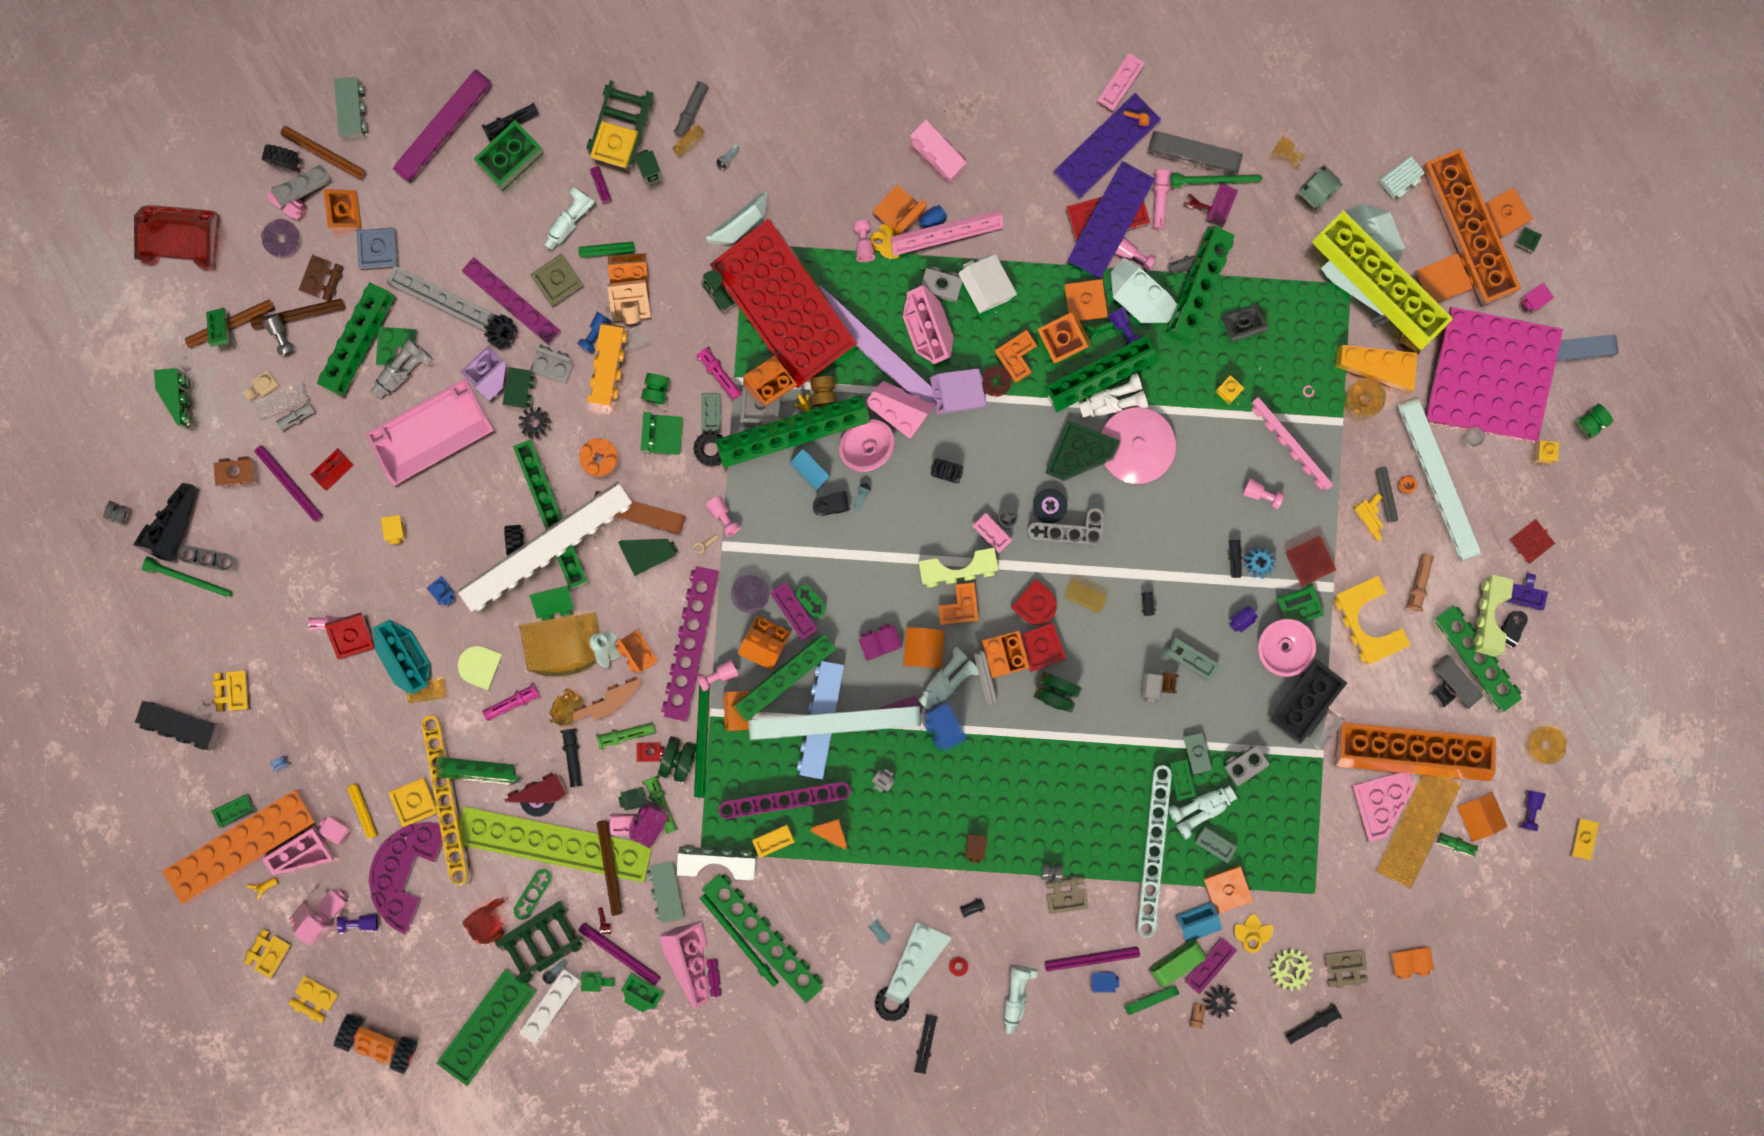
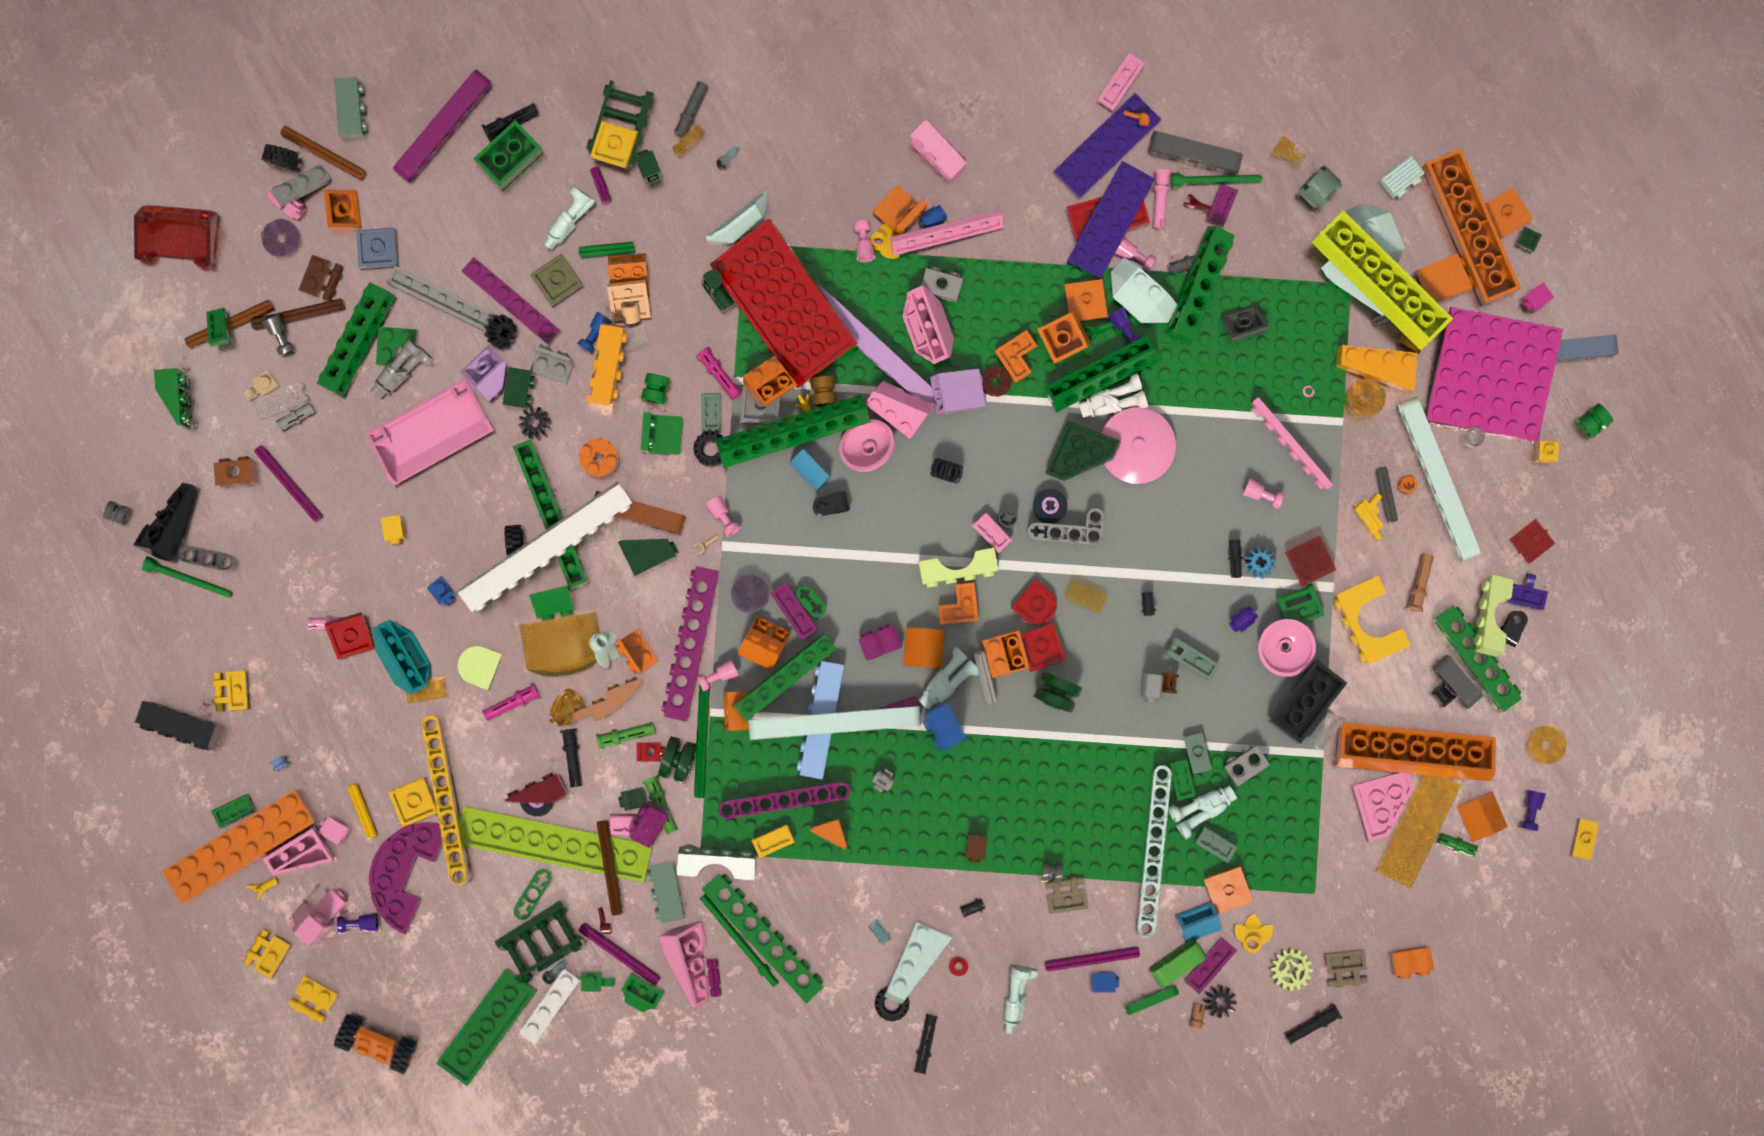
(331, 469): red slope -> none
(475, 771): green fence -> none
(481, 924): clear red piece -> none
(863, 490): clear light blue piece -> none
(987, 283): white brick -> none
(1229, 389): yellow brick -> none

